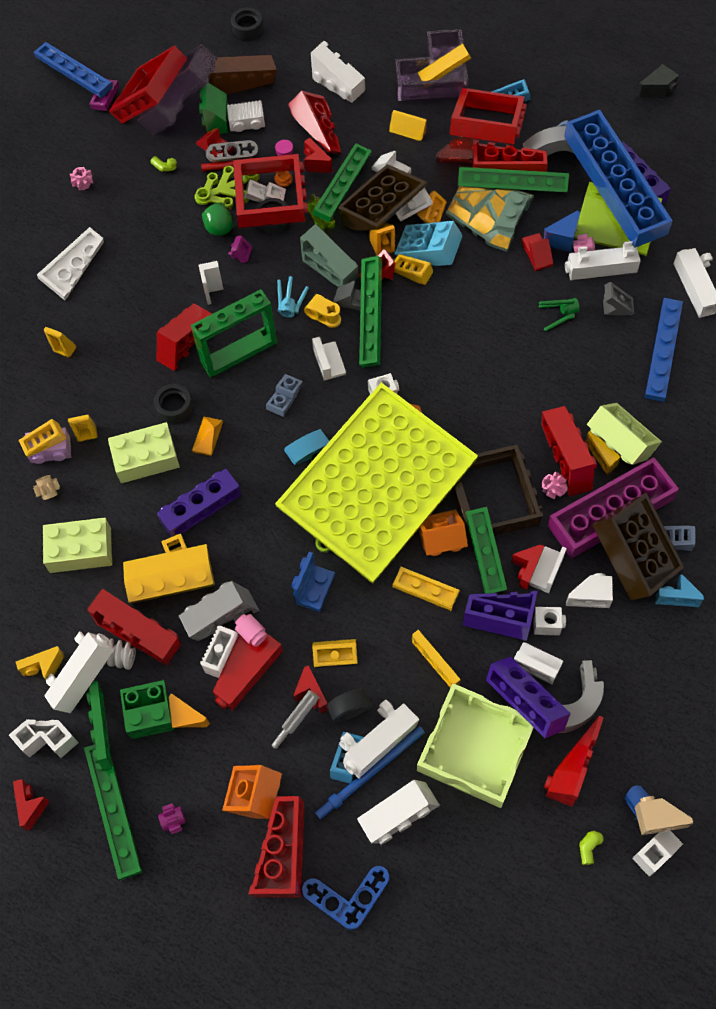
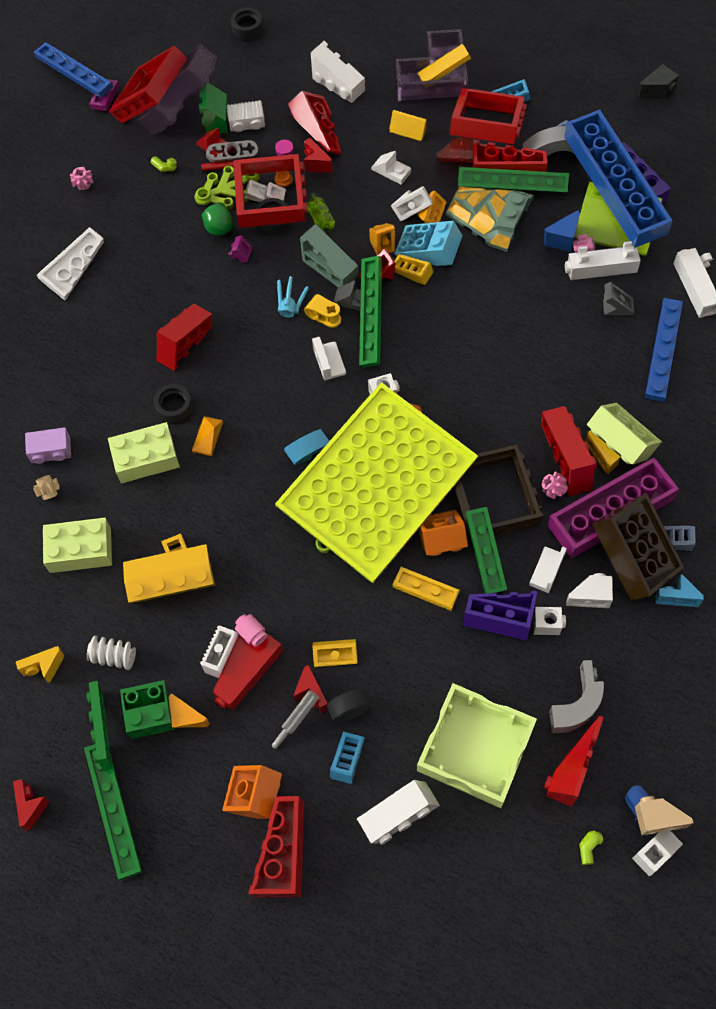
(35, 734): white brick -> none
(52, 439): yellow slope -> none
(59, 342): yellow slope -> none
(78, 672): white brick -> none
(83, 427): yellow slope -> none
(134, 627): red wedge -> none
(172, 818): magenta gear -> none
(196, 513): dark purple brick -> none
(210, 278): white panel -> none
(217, 609): light grey wedge -> none
(227, 318): green window -> none
(242, 73): reddish brown wedge -> none
(285, 395): sand blue slope -> none
(312, 584): blue bracket -> none
(336, 800): blue bar -> none
(342, 182): green plate -> none
(344, 906): blue beam -> none
(379, 198): dark brown slope -> none
(380, 740): white brick -> none
(435, 659): yellow tile -> none
(528, 561): red slope -> none
(528, 697): dark purple brick -> none
(538, 251): red slope -> none
(538, 663): white panel -> none
(567, 307): green plant -> none

